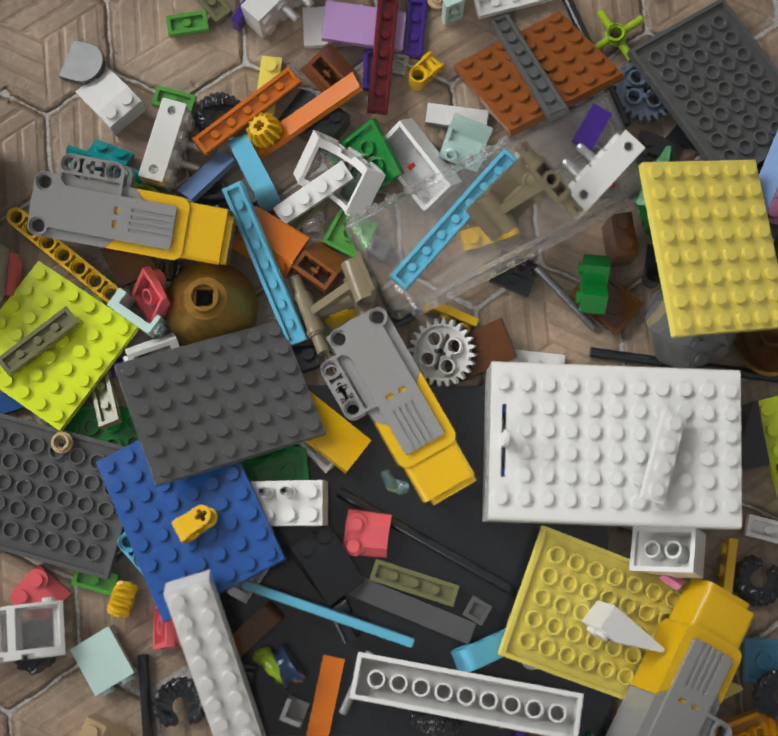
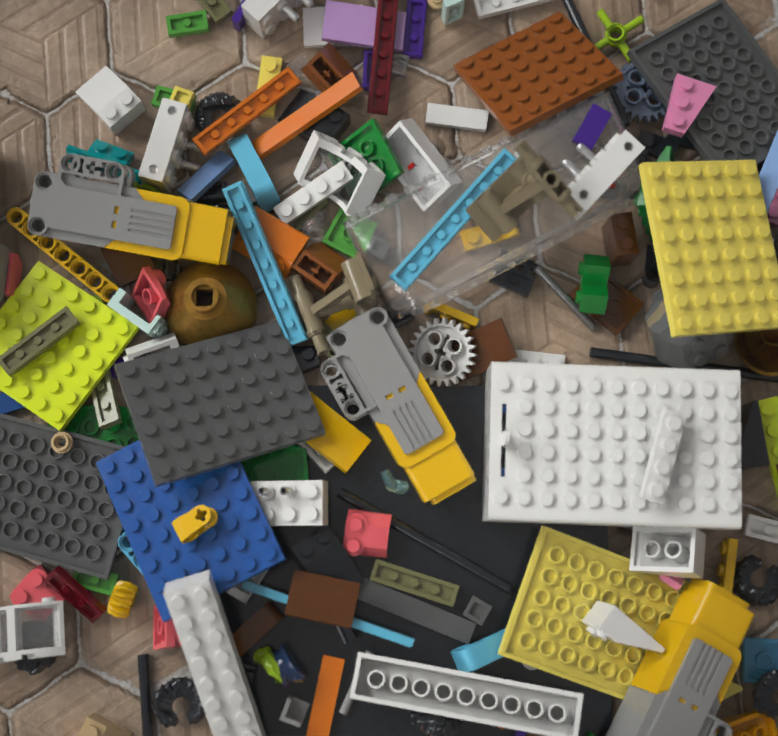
(75, 594): none -> dark red tile
(82, 63): tile -> none
(103, 661): light aqua panel -> none
(183, 95): none -> light yellow tile
(264, 130): yellow gear -> none
(322, 599): none -> reddish brown tile
(428, 69): yellow piece -> none
(464, 138): light aqua panel -> none
(529, 68): dark grey tile -> none
(685, 103): none -> bright pink wing

